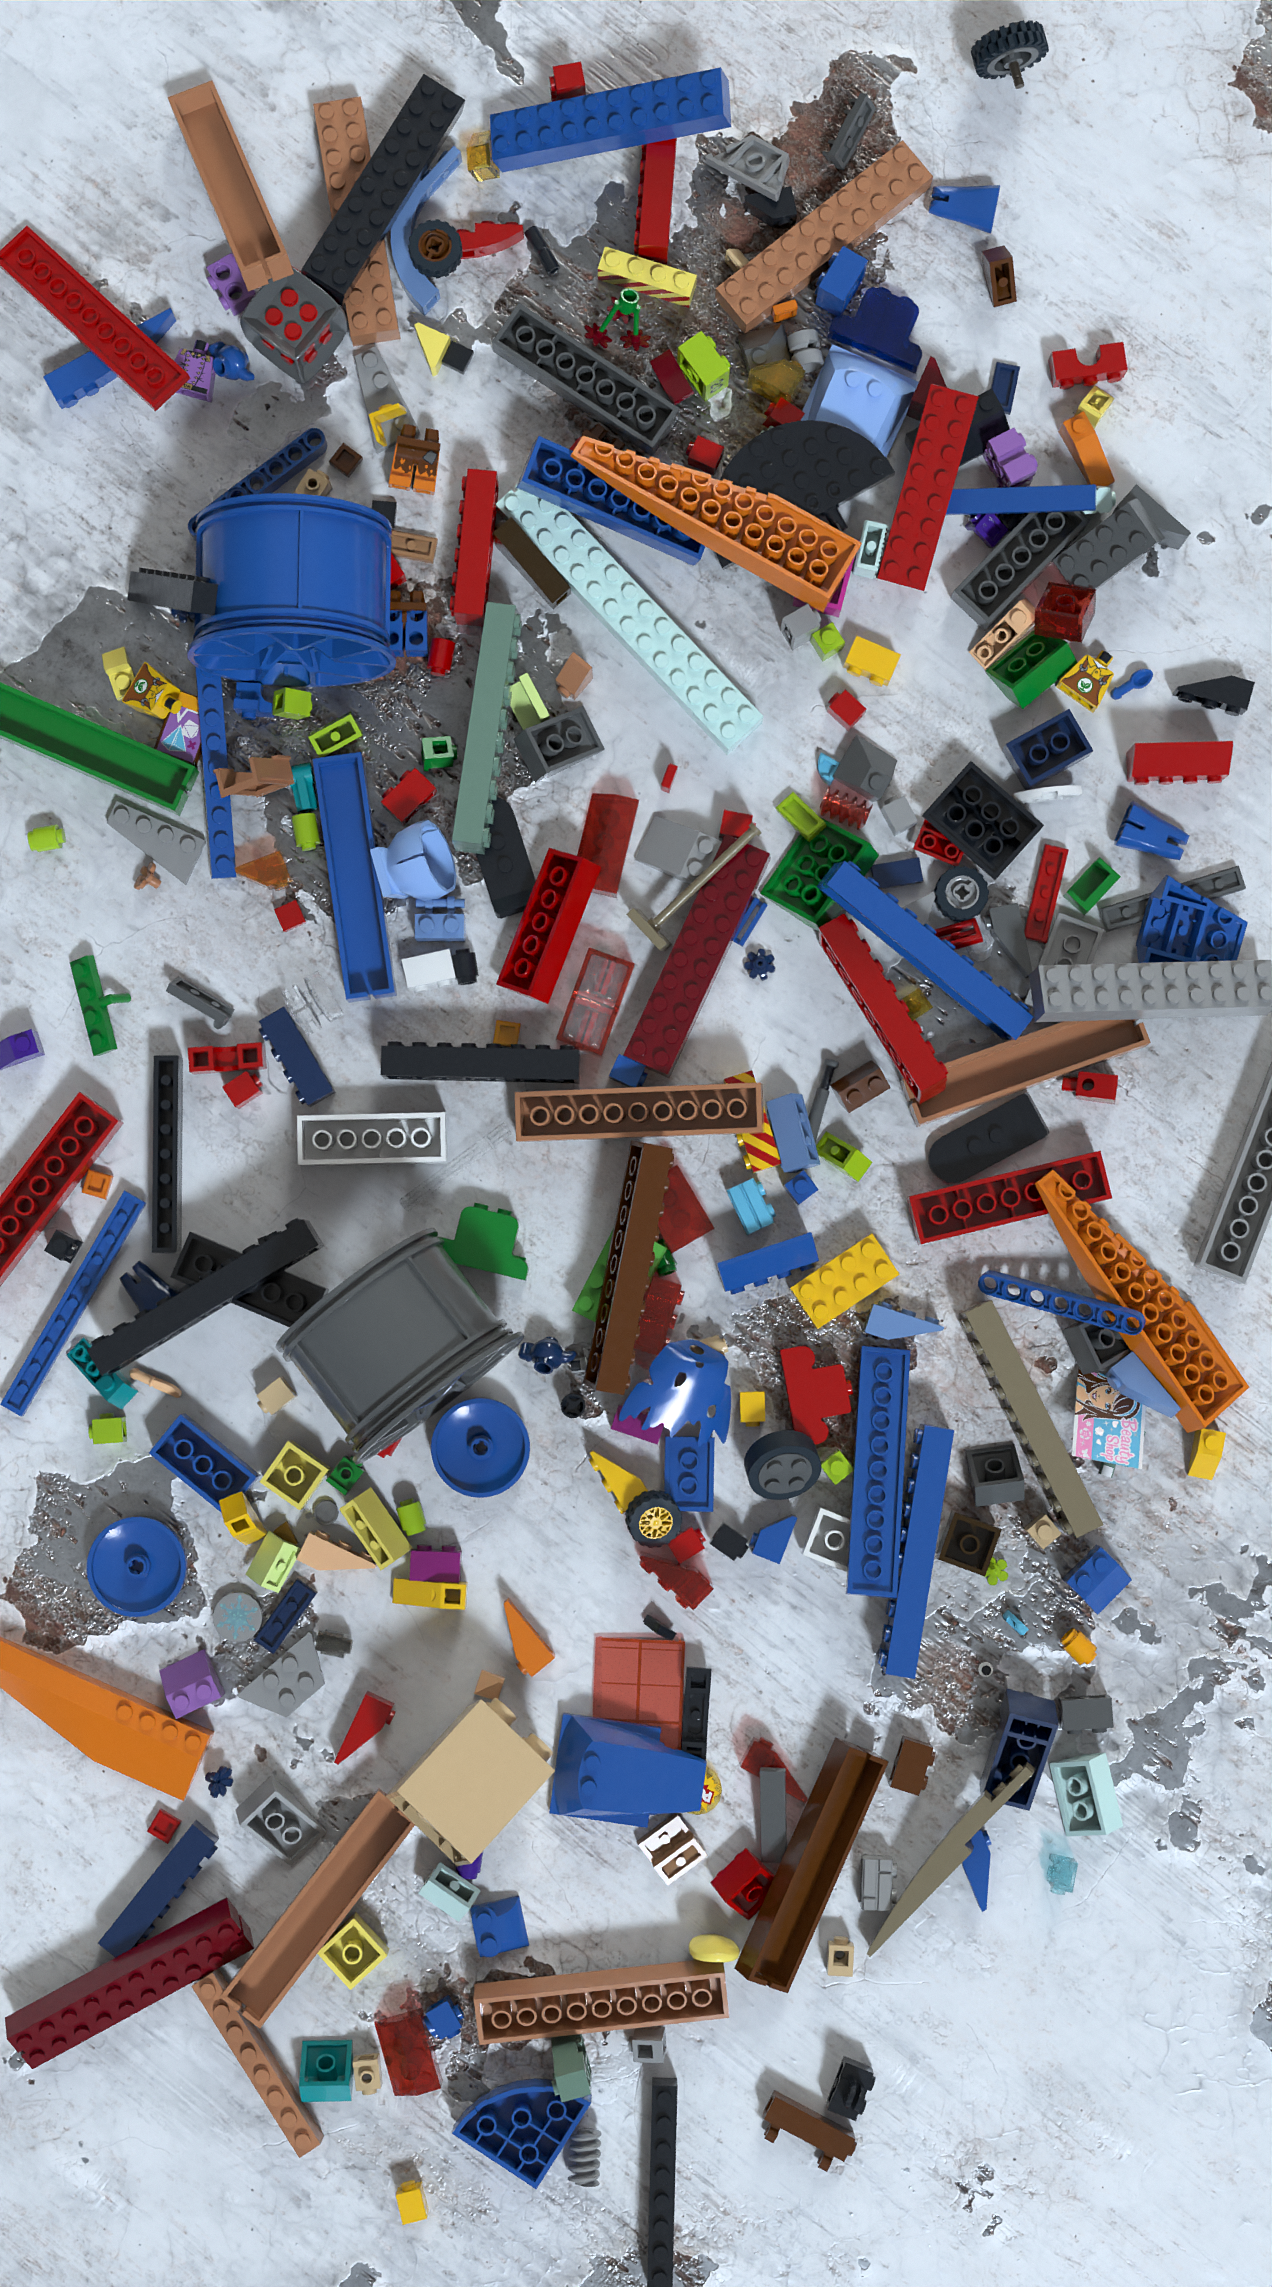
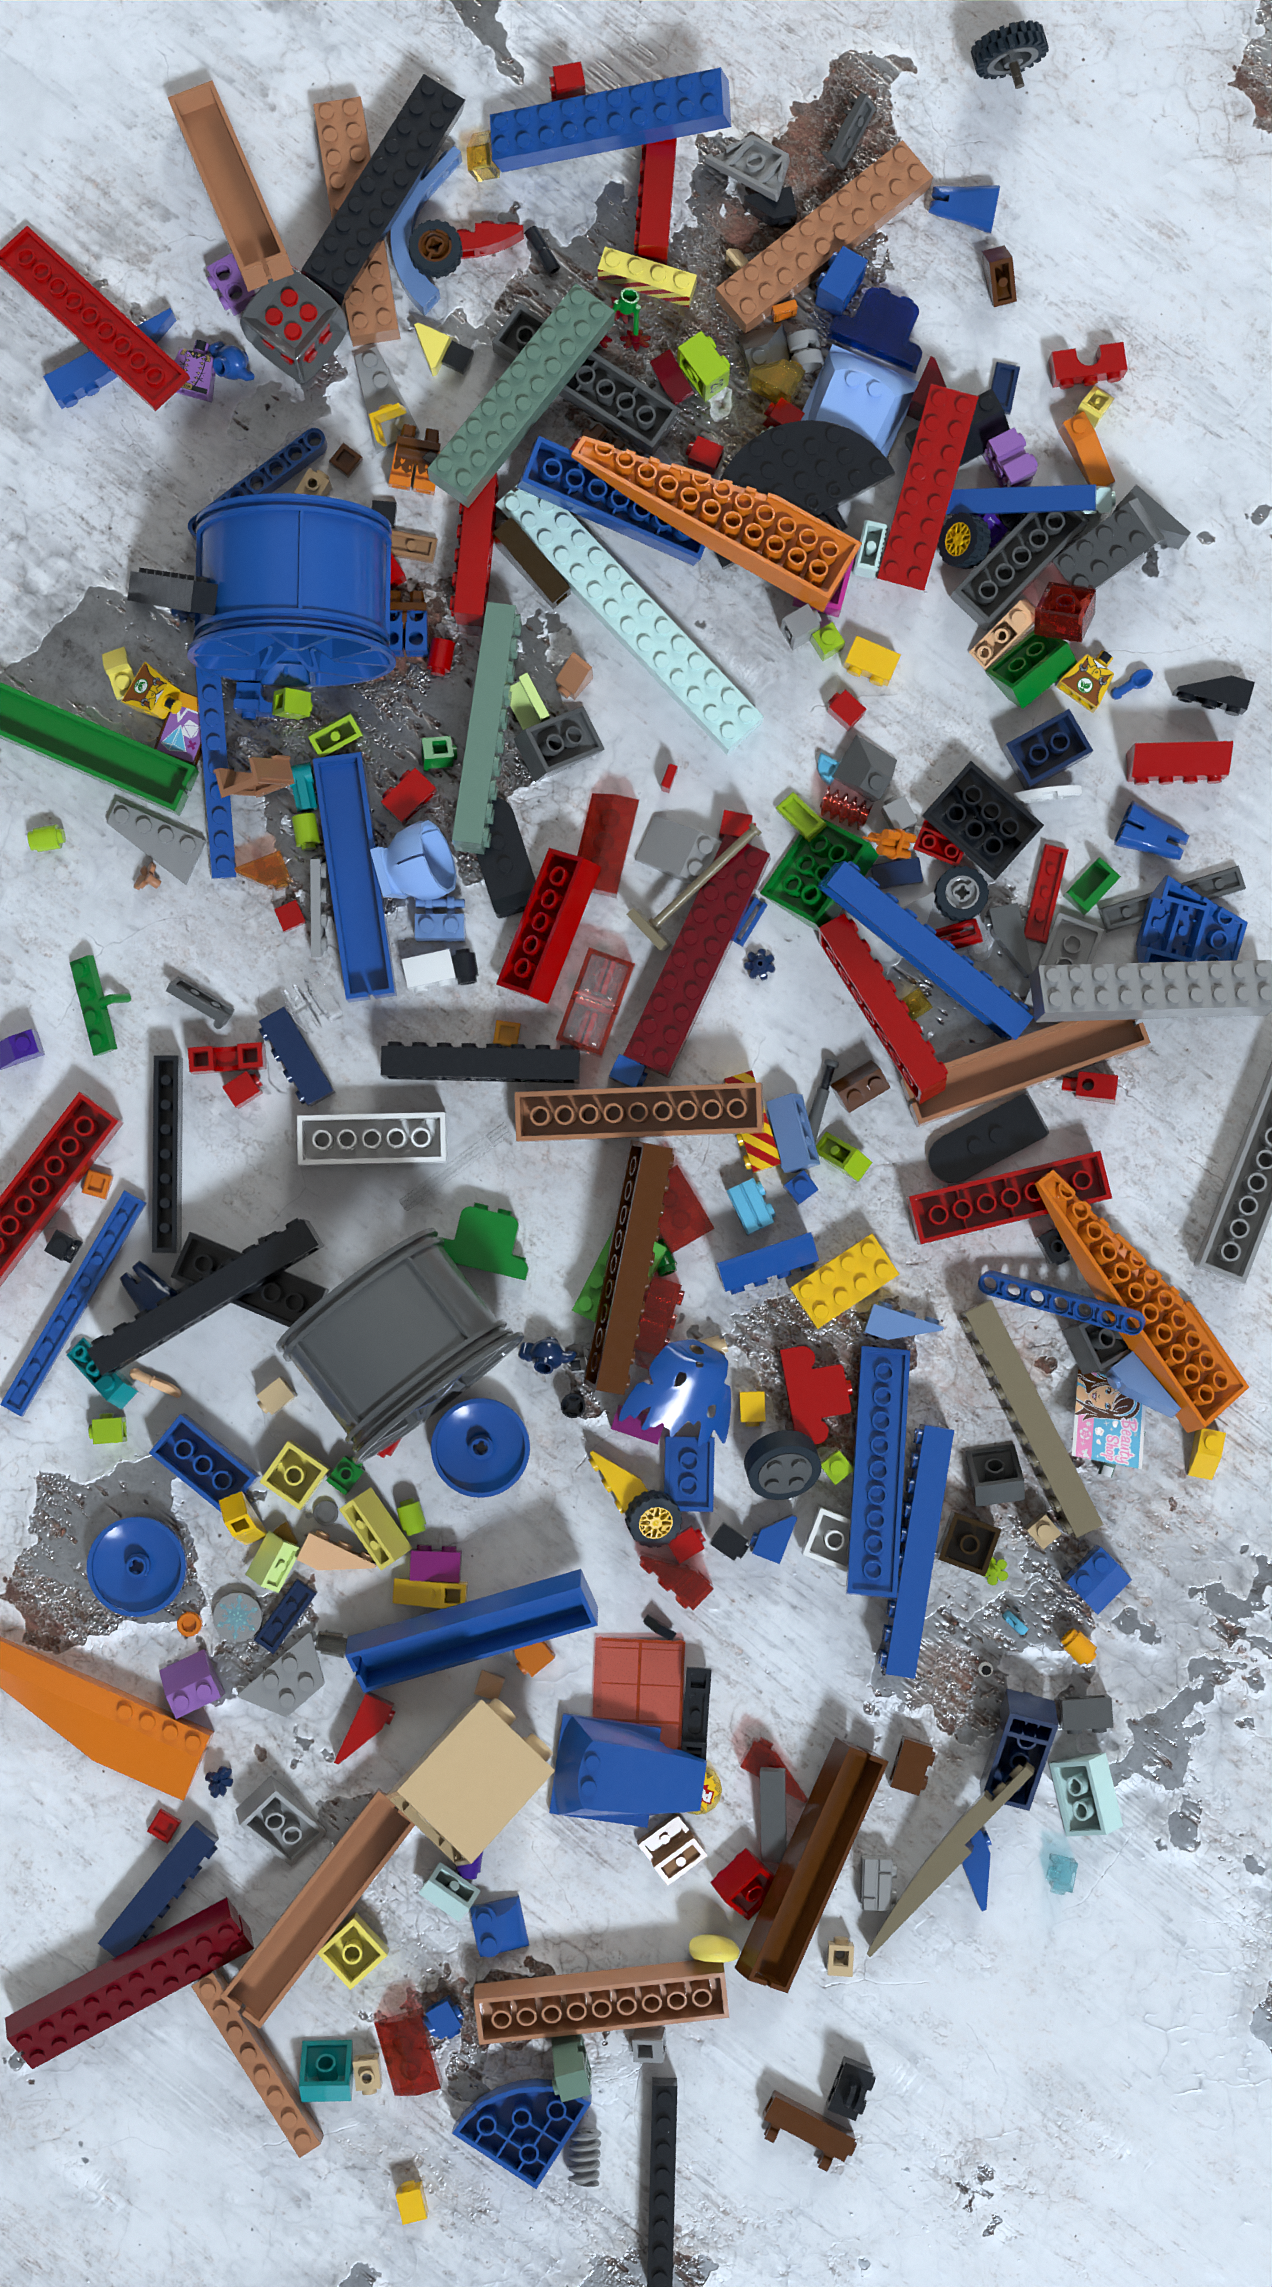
(189, 1623): none -> orange tile
(318, 892): none -> light grey wing
(472, 1631): none -> blue piece
(521, 395): none -> sand green brick
(892, 843): none -> orange piece
(964, 540): none -> black wheel
(1053, 1247): none -> black brick

